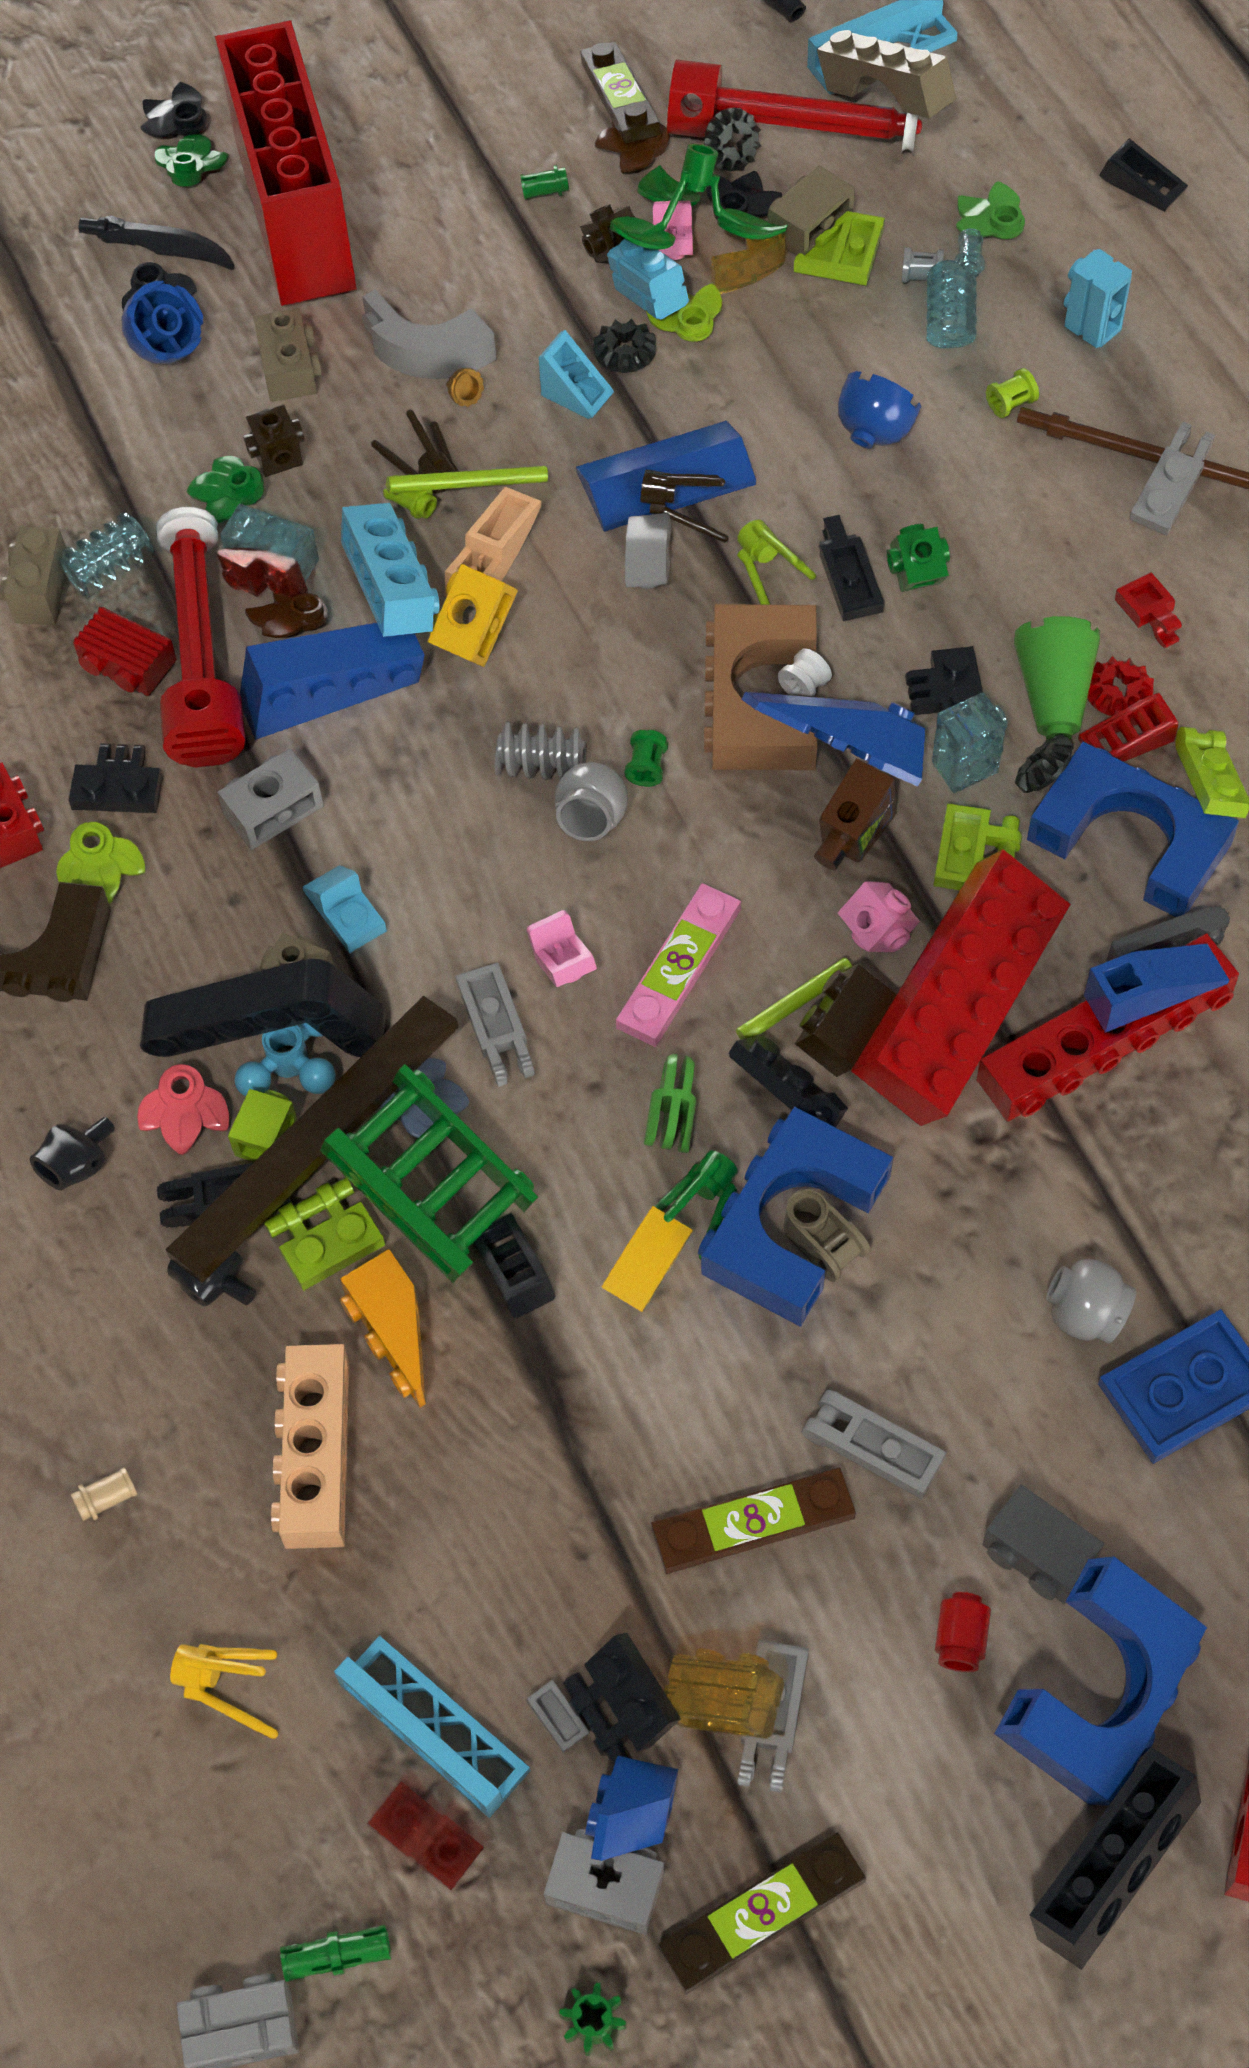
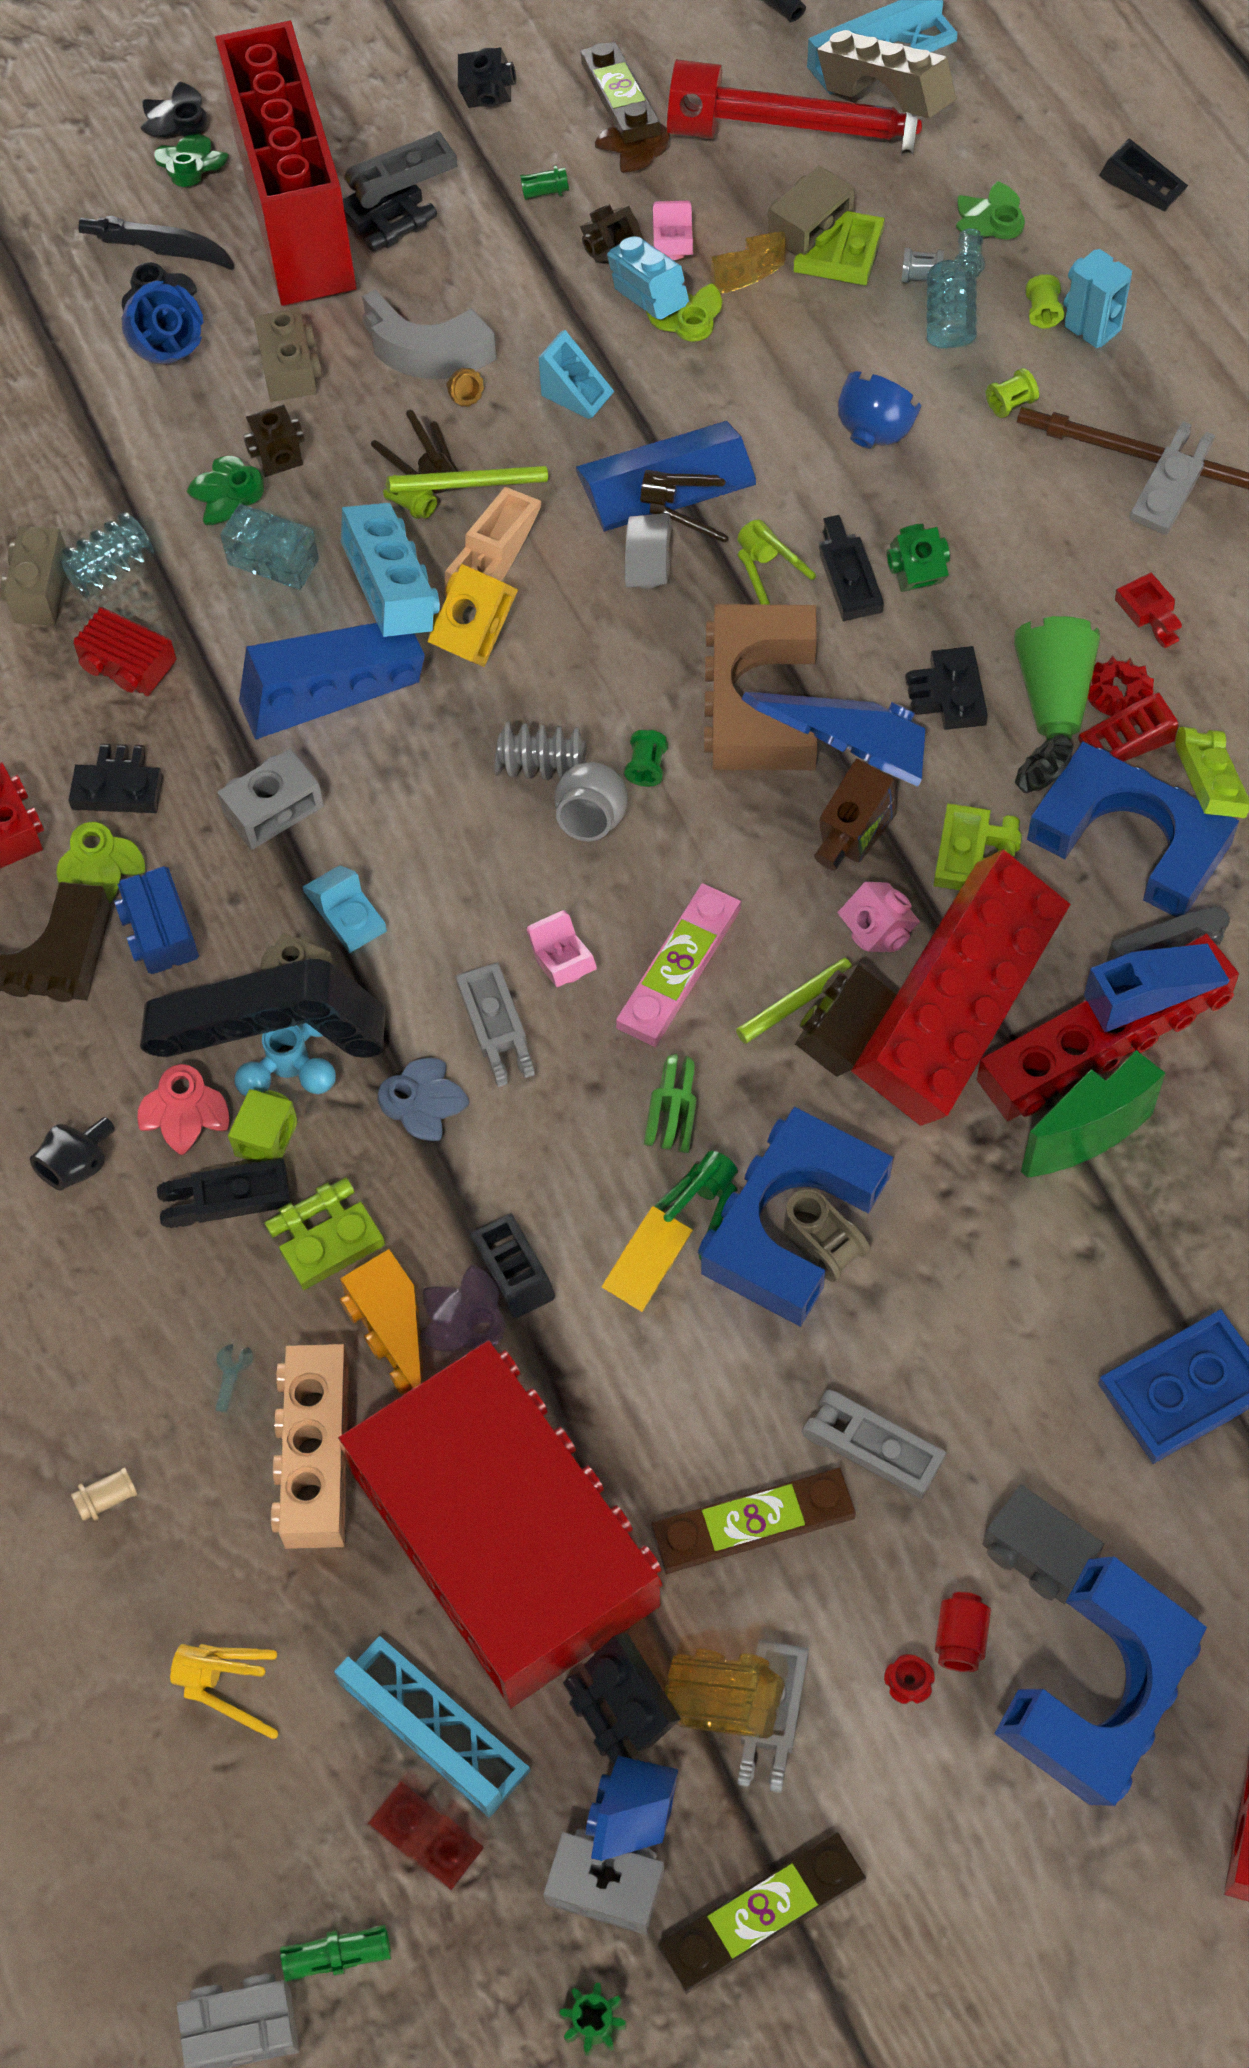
(157, 919): none -> blue brick
(200, 713): red piece -> none
(220, 1281): black piece -> none
(230, 1373): none -> clear light blue hand
(257, 569): clear red slope -> none
(289, 615): reddish brown plate -> none
(298, 1151): dark brown tile -> none
(377, 217): none -> black plate
(400, 168): none -> dark grey plate
(418, 1217): green fence -> none
(460, 1310): none -> clear purple plate
(485, 77): none -> black brick
(503, 1521): none -> red brick
(557, 1716): light grey piece -> none
(626, 357): pearl dark grey gear -> none
(695, 176): green plant -> none
(720, 131): pearl dark grey gear -> none
(745, 195): black plate -> none
(786, 1081): black hinge -> none
(804, 674): white wheel -> none
(909, 1666): none -> red plate
(969, 742): clear light blue brick -> none
(1043, 294): none -> lime bush
(1090, 1300): light grey piece -> none
(1093, 1117): none -> green slope
(1115, 1858): black brick -> none

